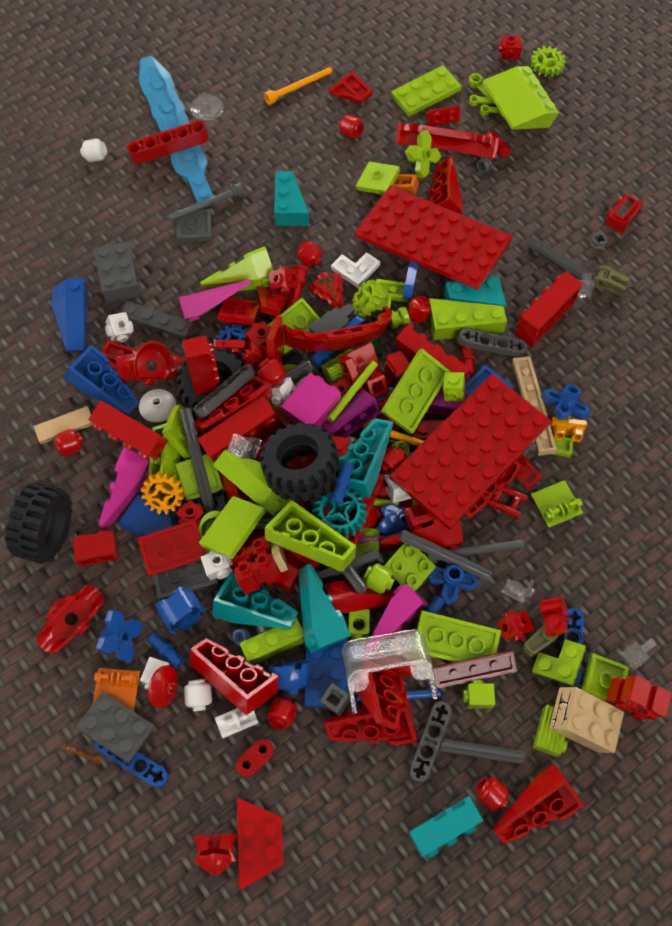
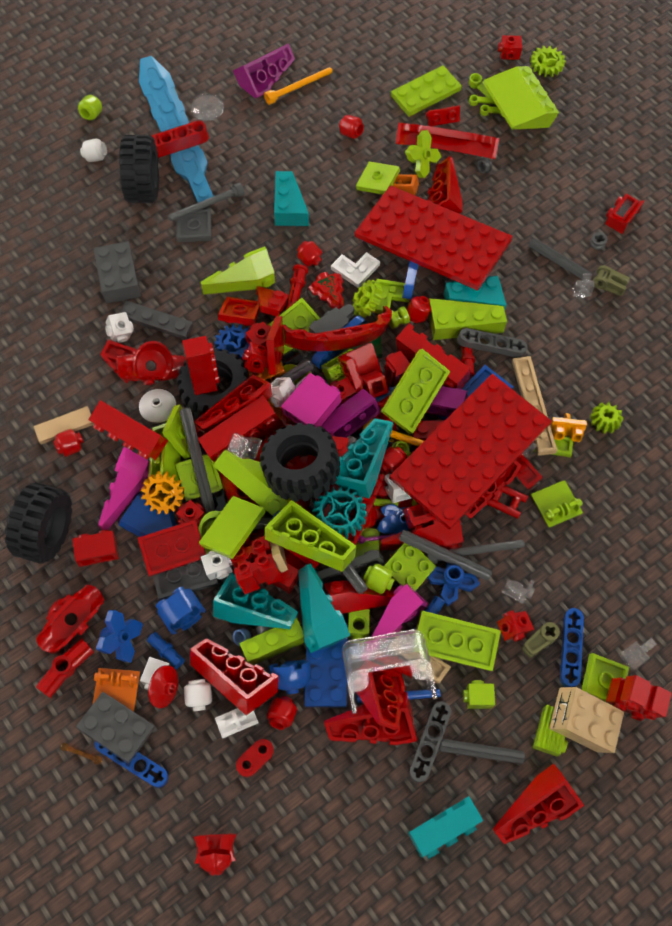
(54, 678): none -> red piece
(70, 310): blue wedge -> none
(90, 107): none -> lime head
(97, 378): blue wedge -> none
(139, 168): none -> black tyre
(201, 302): dark pink wedge -> none
(224, 391): dark grey beam -> none
(234, 346): red plate -> none
(258, 843): red wing -> none
(264, 71): none -> magenta wedge
(272, 371): red head -> none
(283, 279): red brick -> none
(335, 699): dark grey brick -> none
(342, 483): blue pin -> none
(351, 89): red wing -> none
(352, 391): lime bar -> none
(454, 386): lime brick -> none
(474, 669): tile -> none
(492, 793): red head -> none
(503, 148): red plate -> none
(548, 308): red brick -> none
(555, 615): red brick -> none
(563, 668): lime plate -> none
(566, 402): blue plant -> none
(606, 418): none -> lime gear

